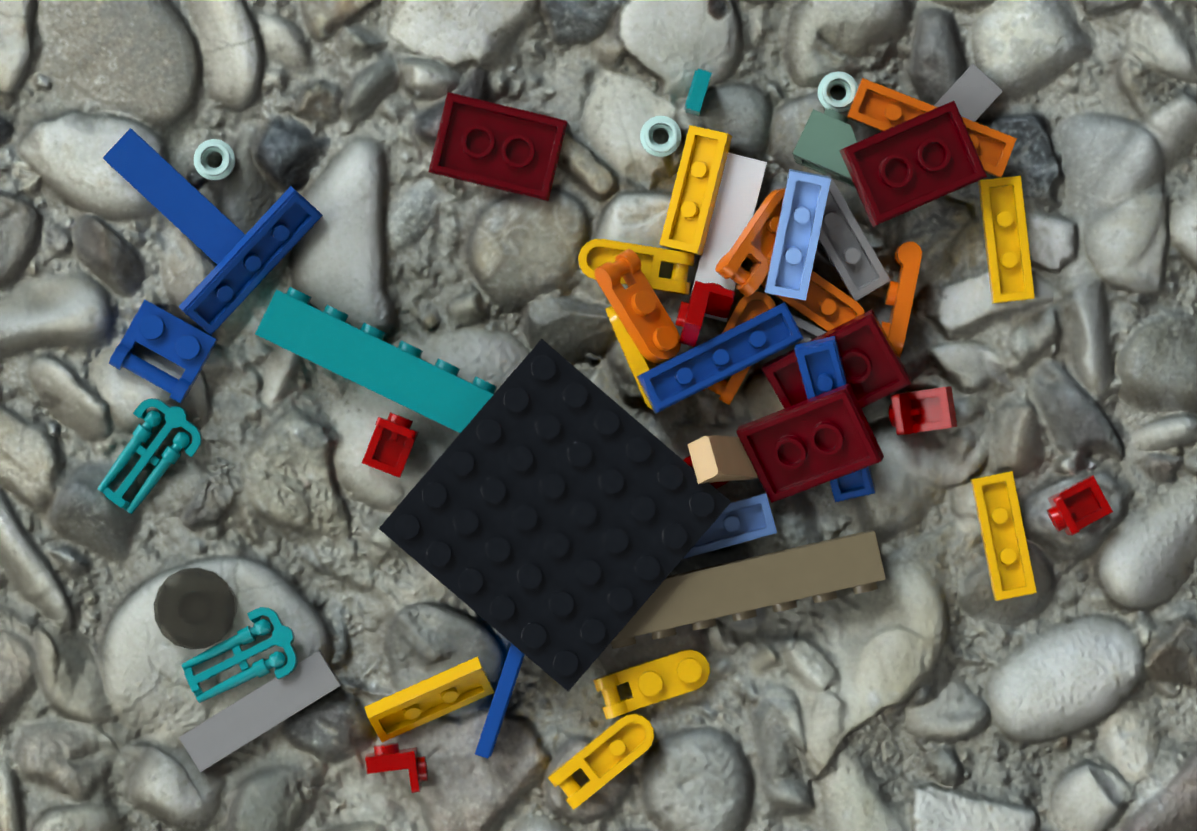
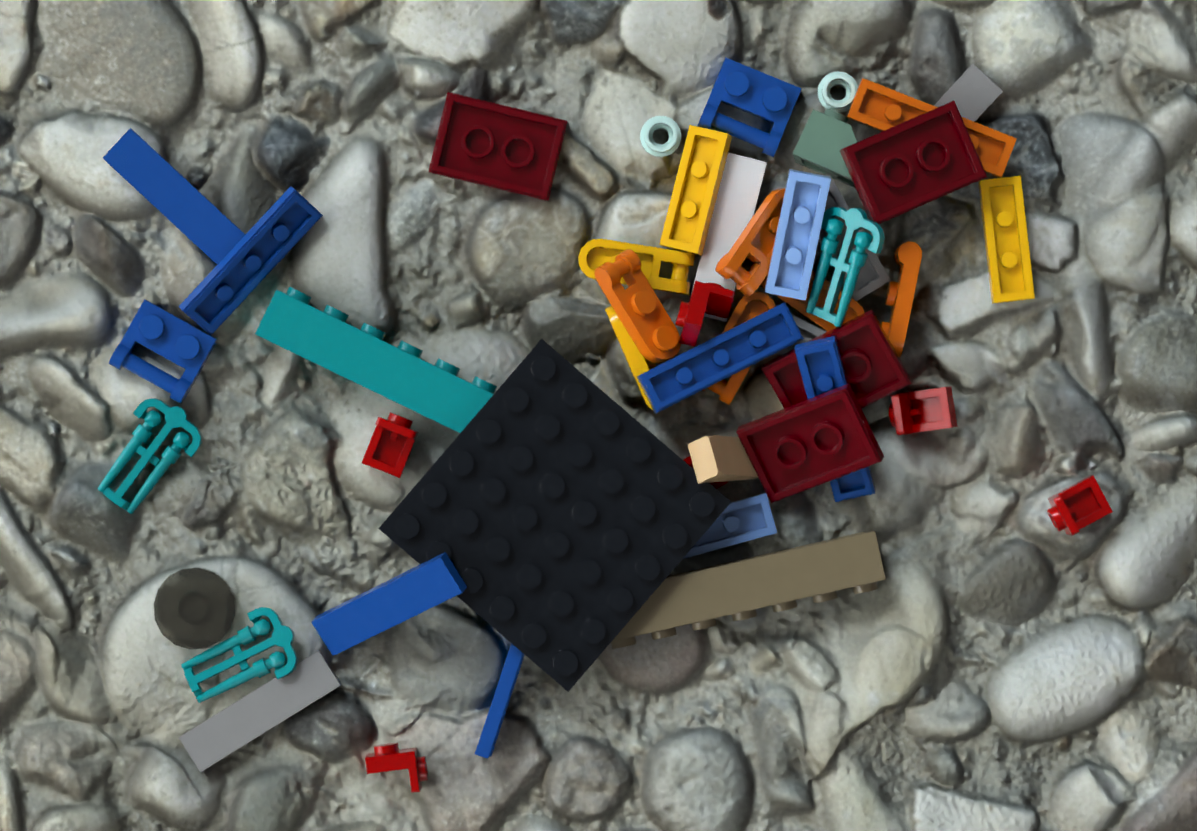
(205, 150): light aqua plate -> none
(389, 604): none -> blue tile
(429, 699): yellow plate -> none
(604, 757): yellow plate -> none
(653, 681): yellow plate -> none
(697, 92): teal tile -> none
(756, 95): none -> blue plate
(855, 220): none -> teal piece
(1003, 536): yellow plate -> none

